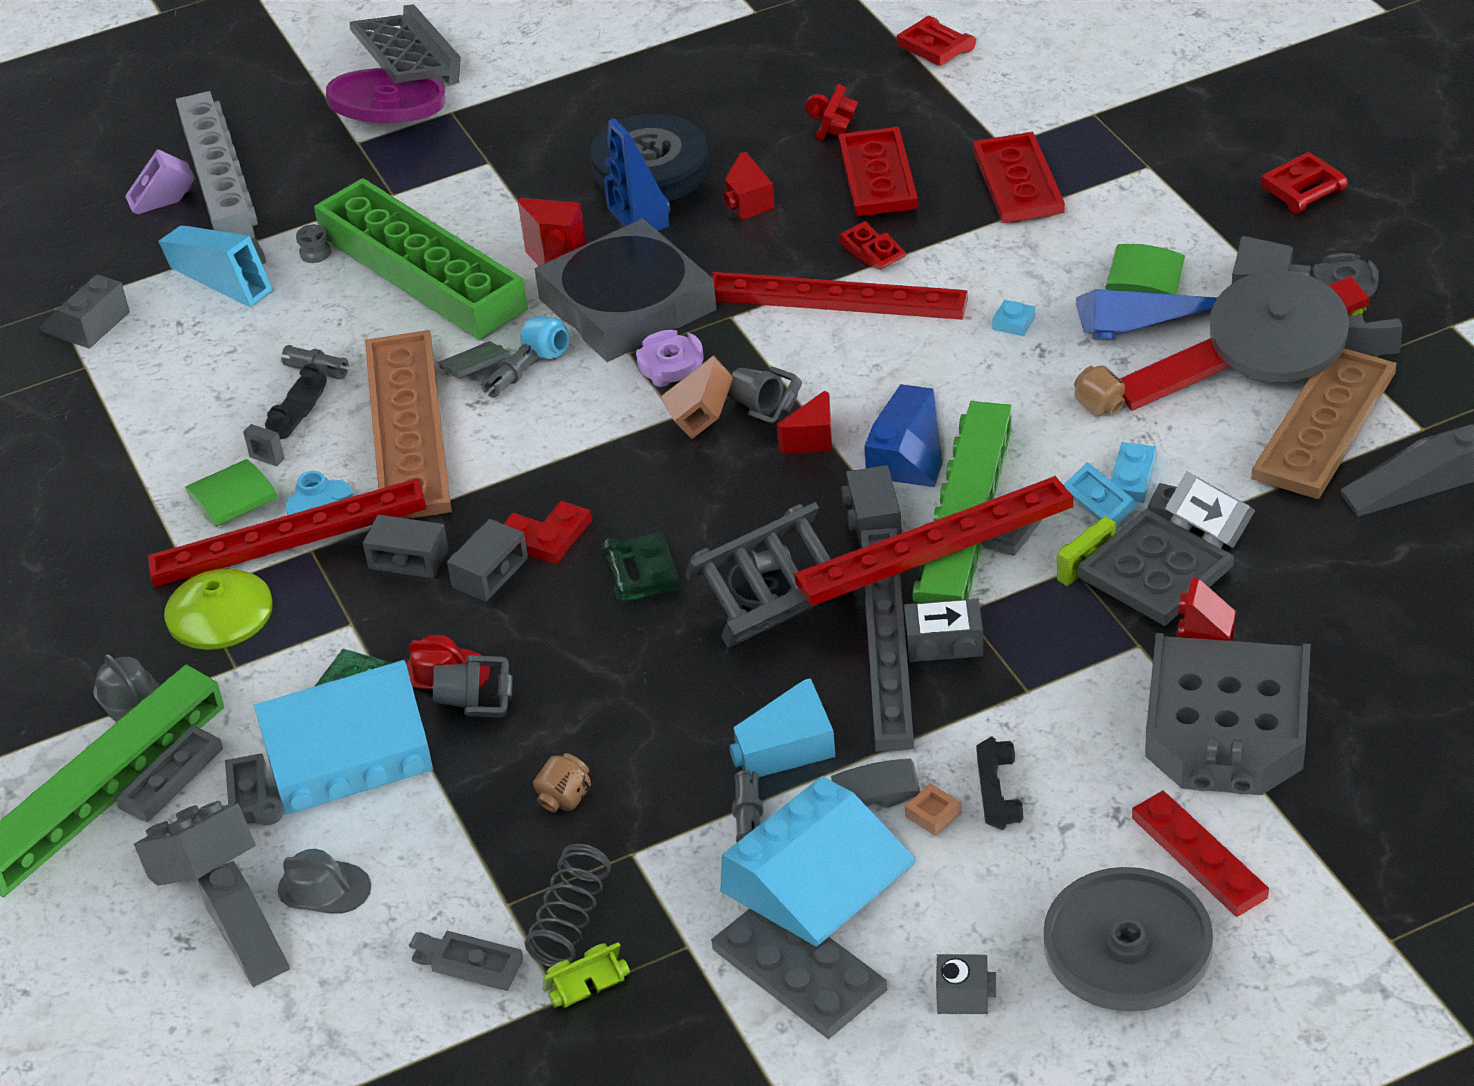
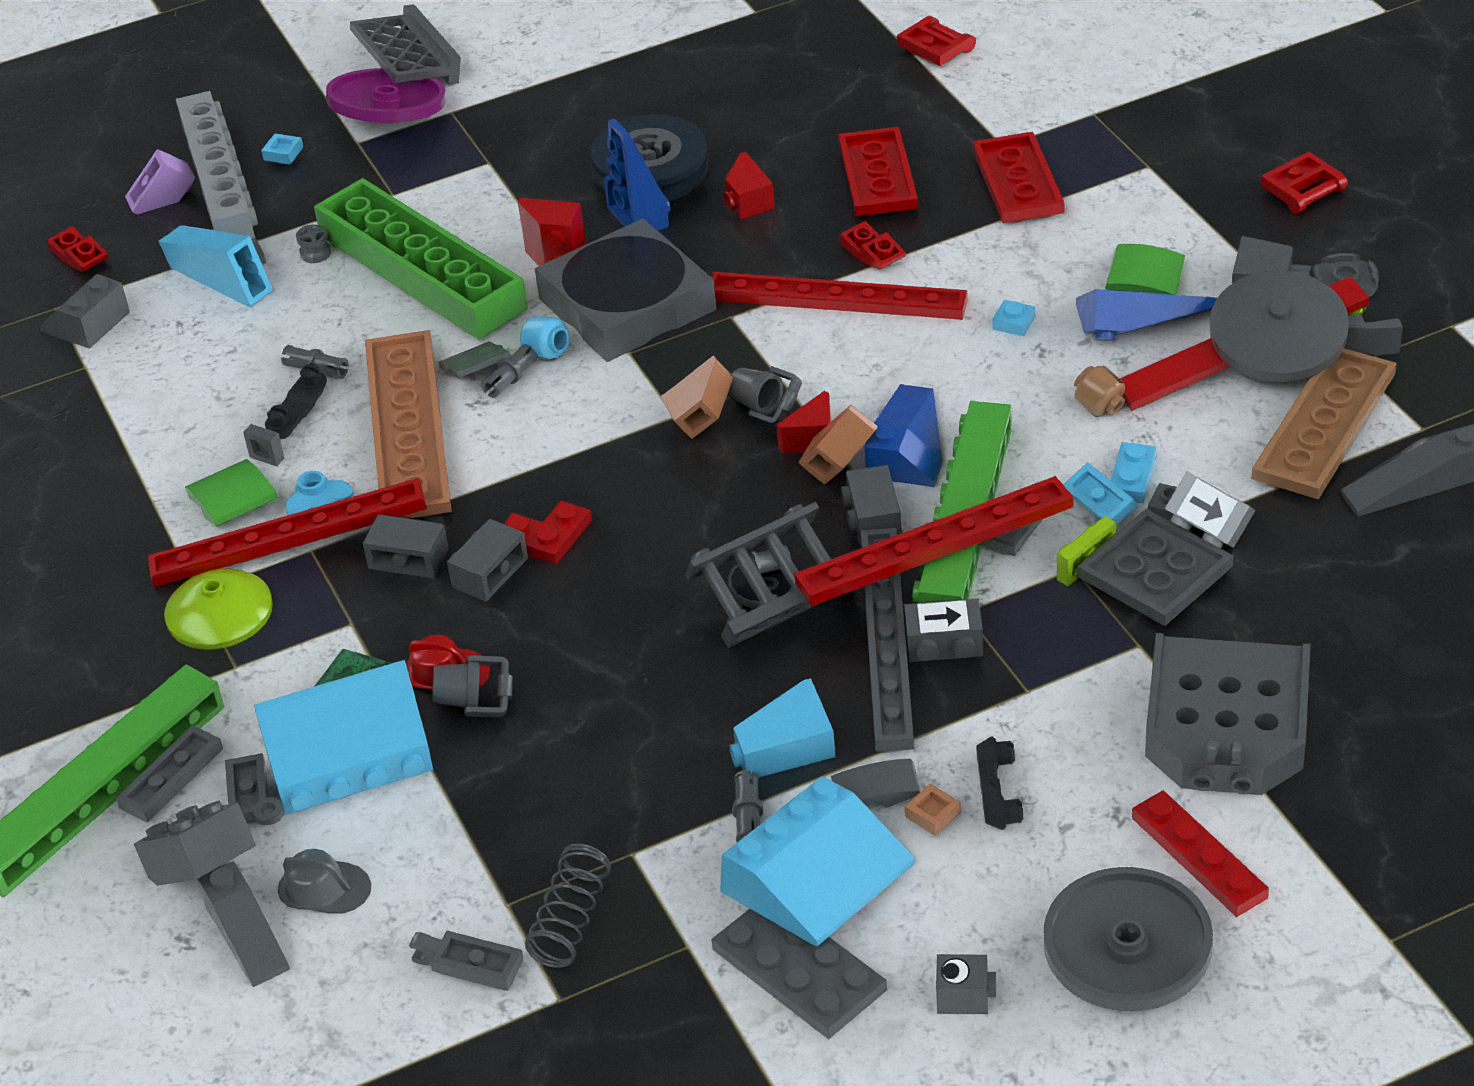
(76, 250): none -> red slope
(122, 685): dark grey piece -> none
(282, 149): none -> medium azure plate
(562, 783): medium nougat head -> none
(569, 978): lime hinge -> none
(652, 563): clear green plate -> none
(662, 370): lavender plate -> none
(834, 113): red hips -> none
(837, 444): none -> nougat slope
(1205, 614): red slope -> none

